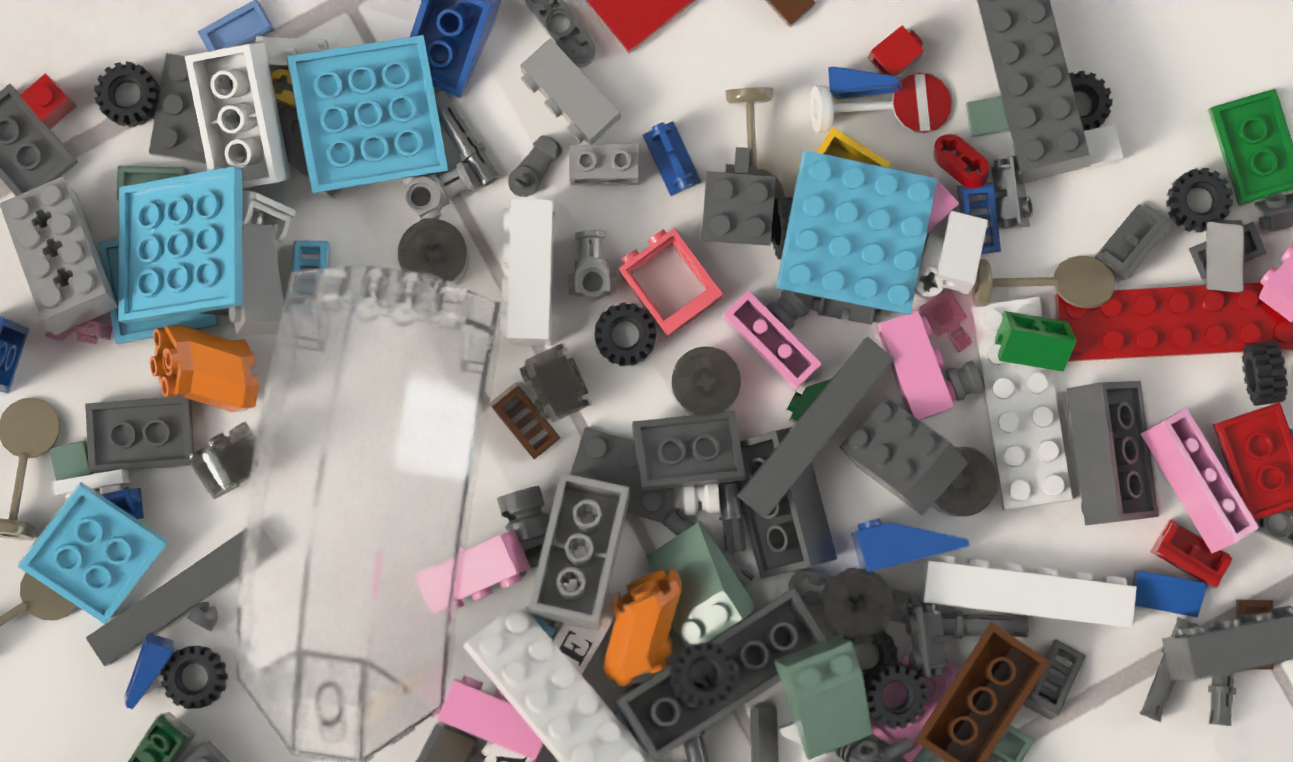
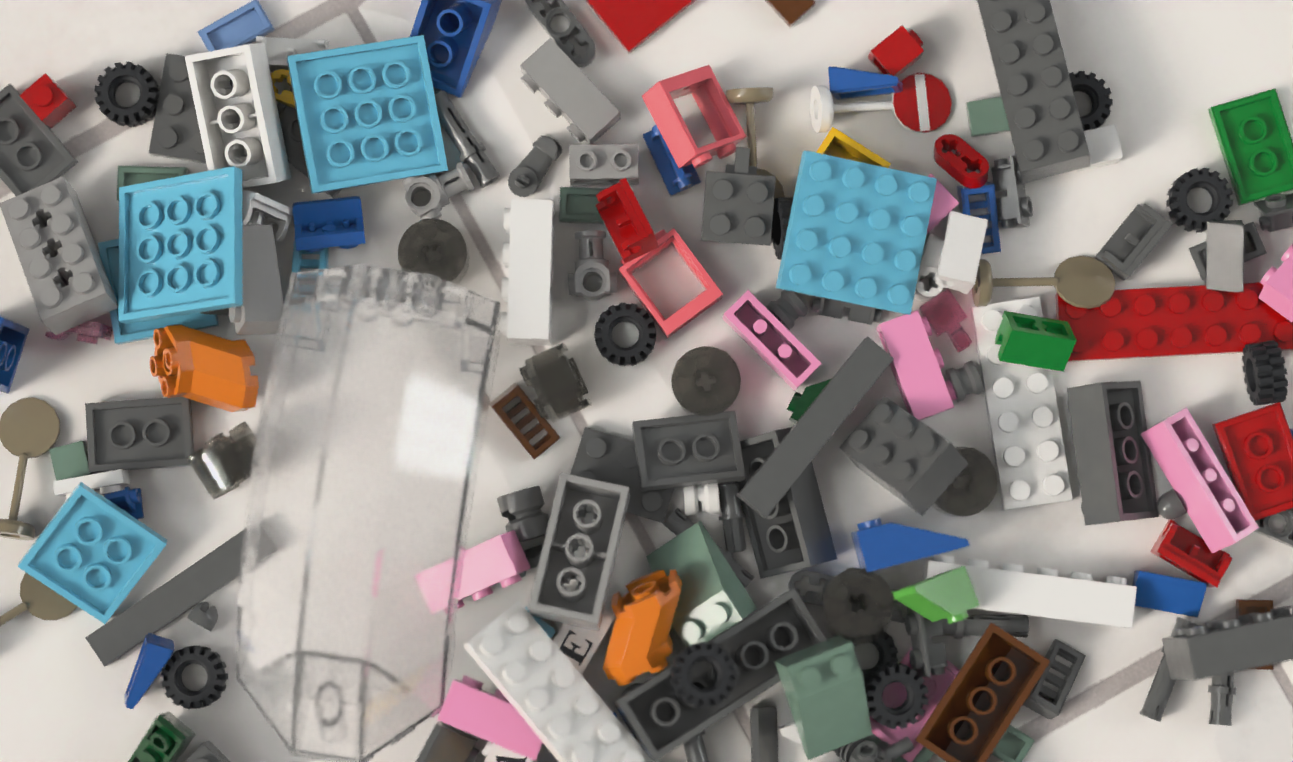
(328, 224): none -> blue bracket
(579, 205): none -> sand green tile
(625, 221): none -> red hinge
(713, 106): none -> coral window
(941, 596): none -> bright green slope
(1170, 506): none -> dark grey hinge

